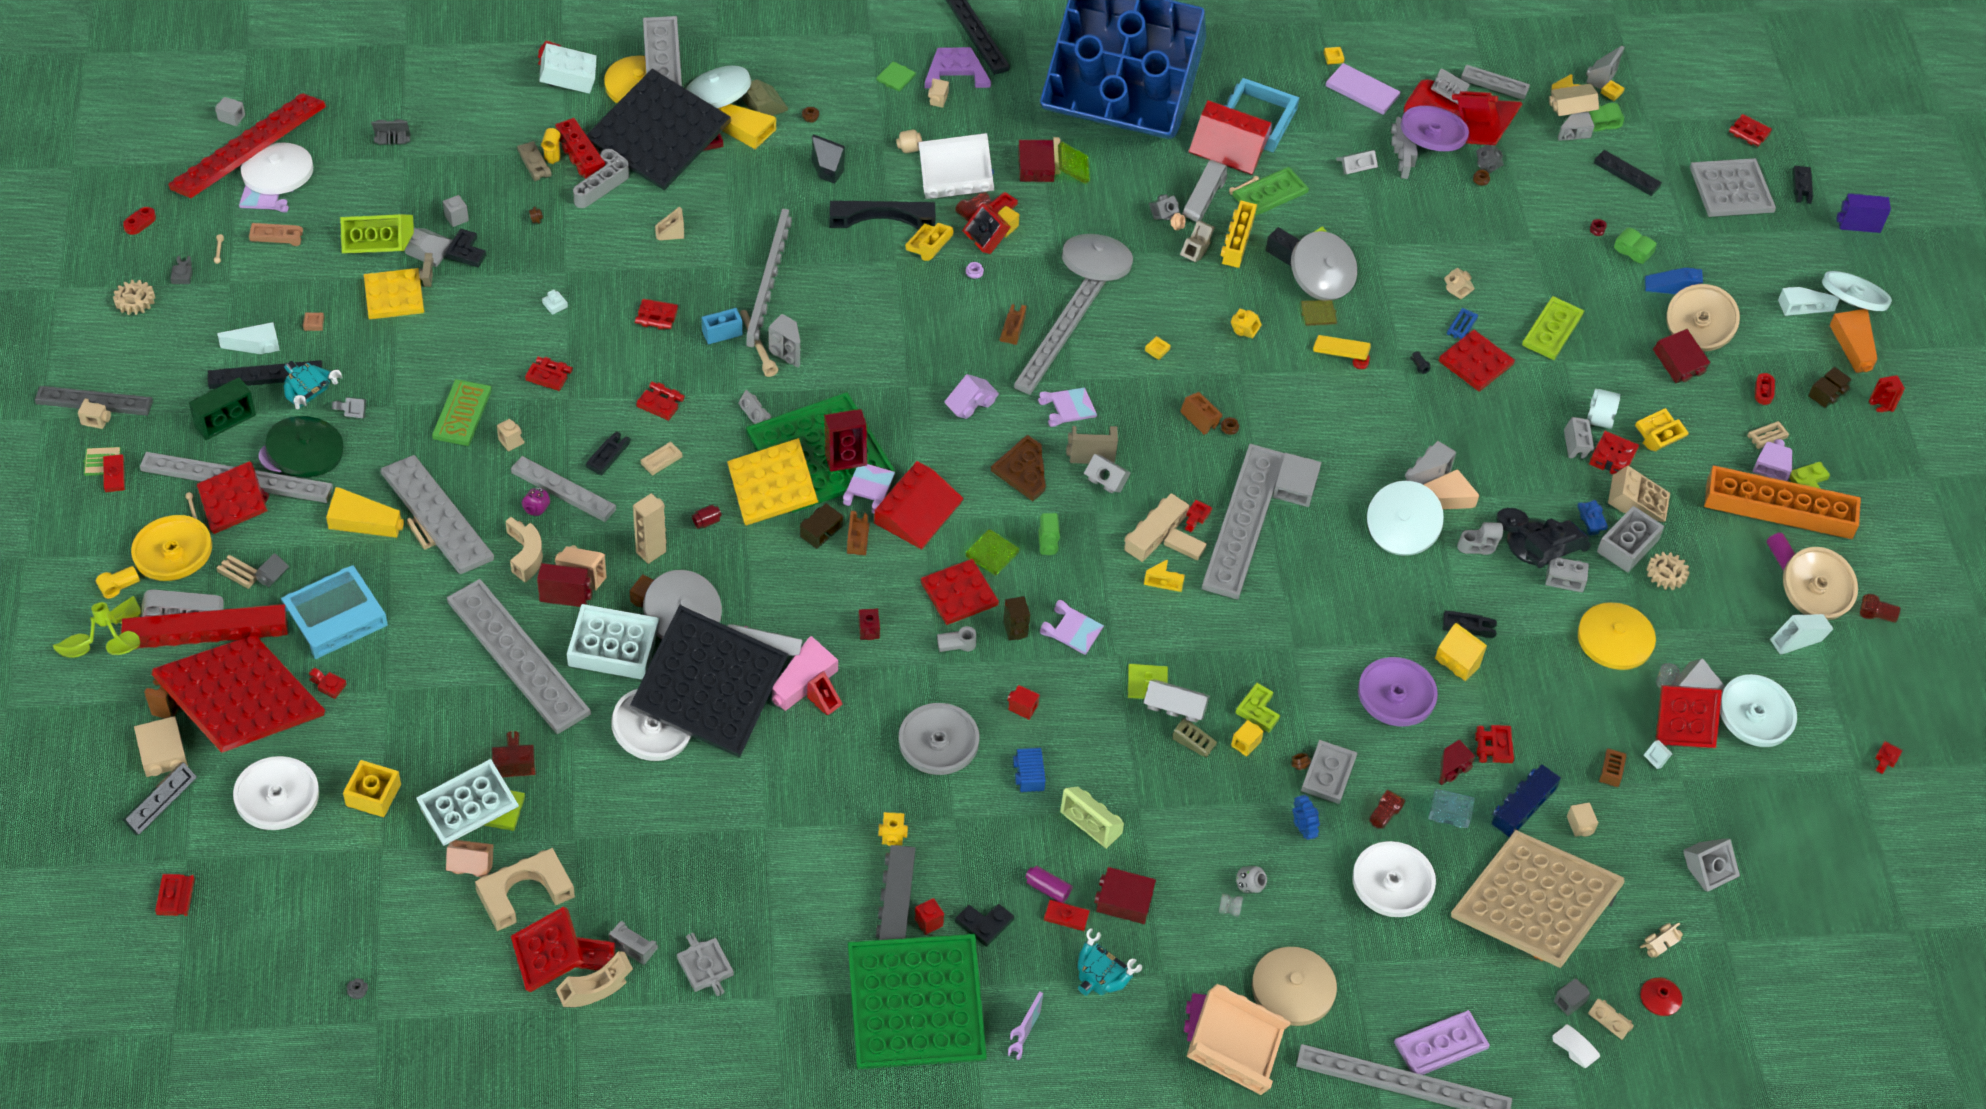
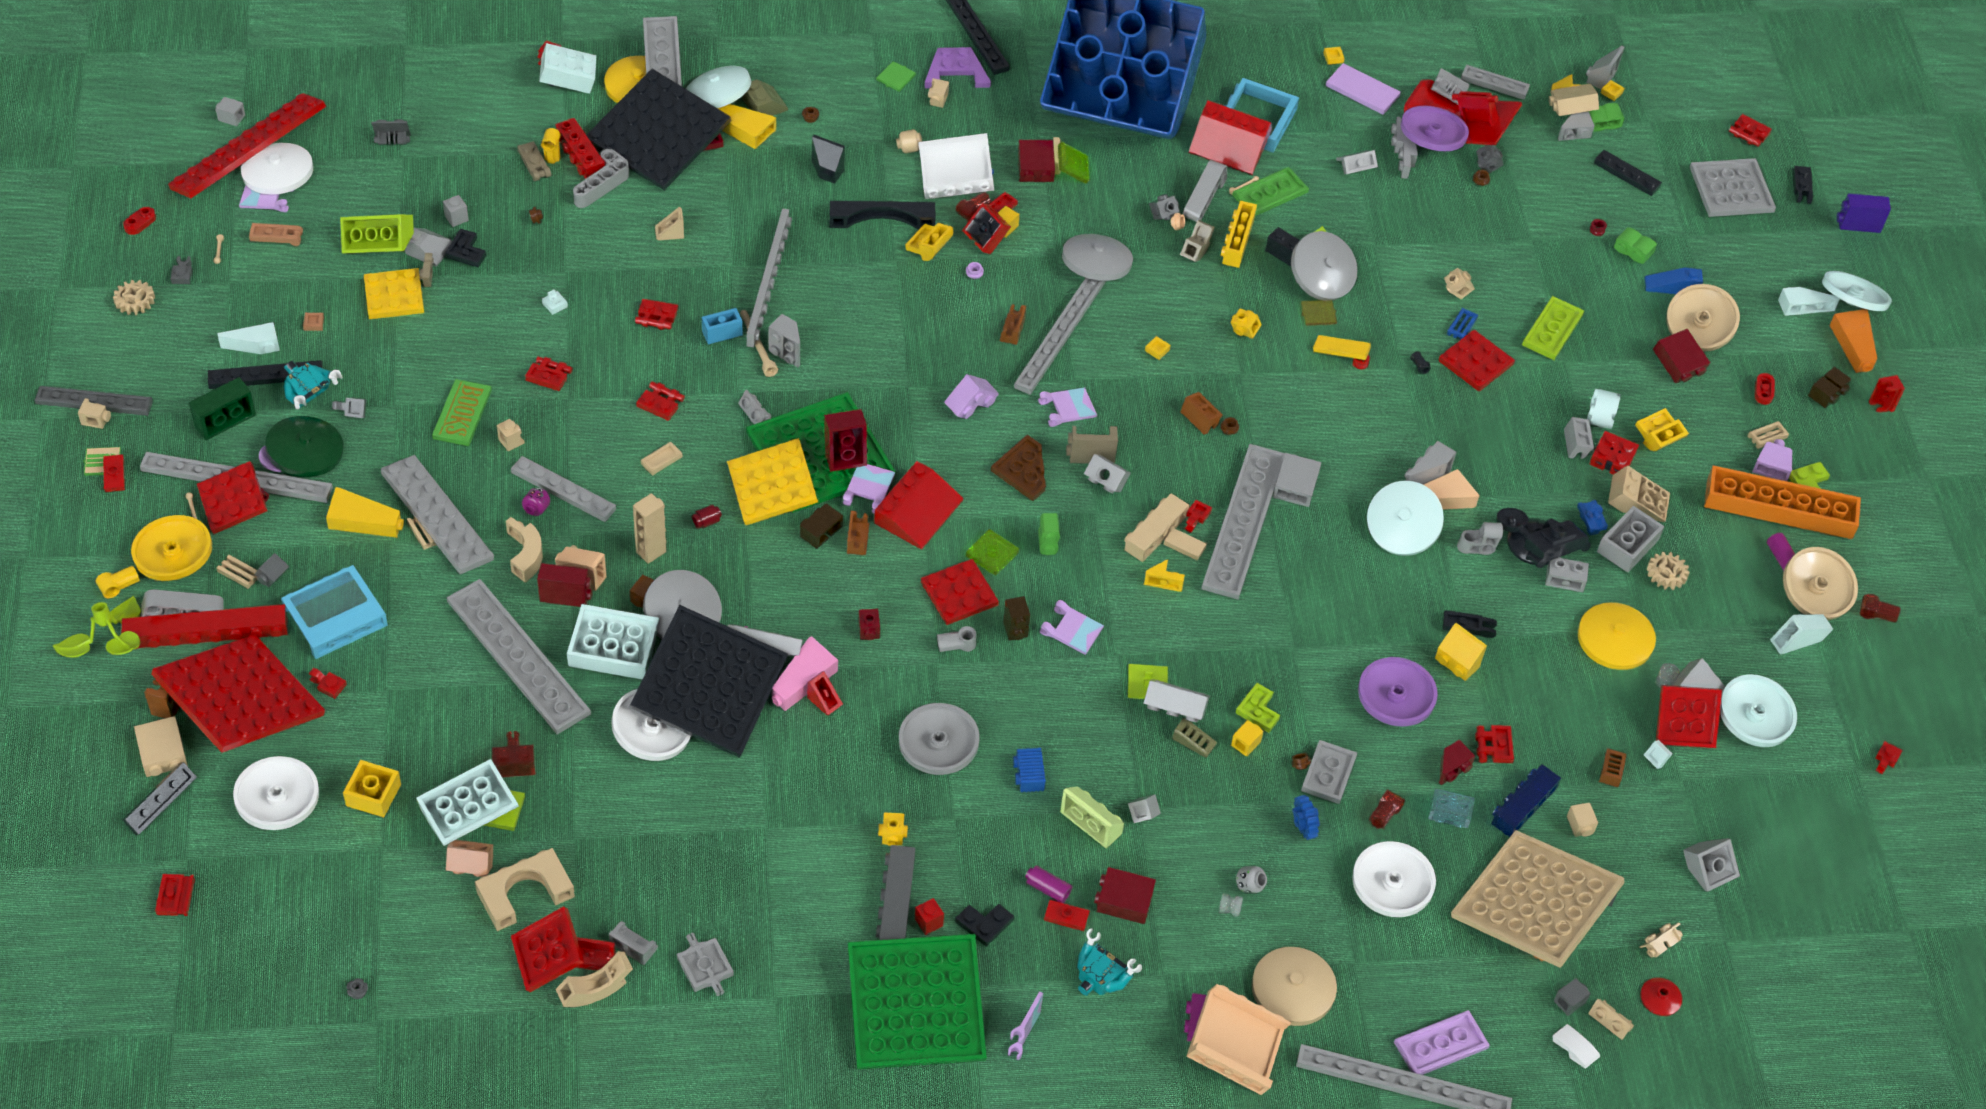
(607, 453): black hinge -> none
(1023, 702): red brick -> none
(1144, 808): none -> light grey panel

